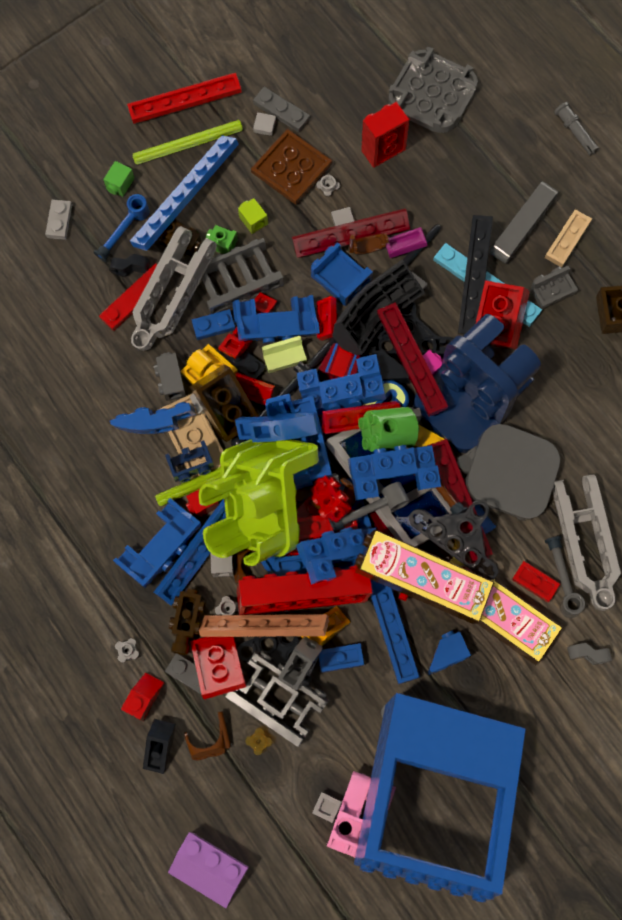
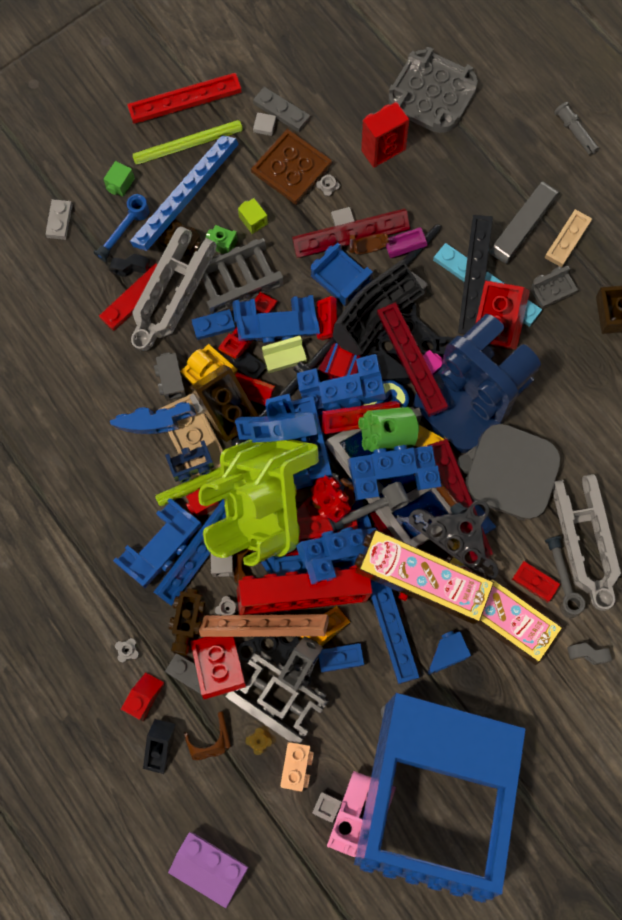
(295, 767): none -> light nougat bracket

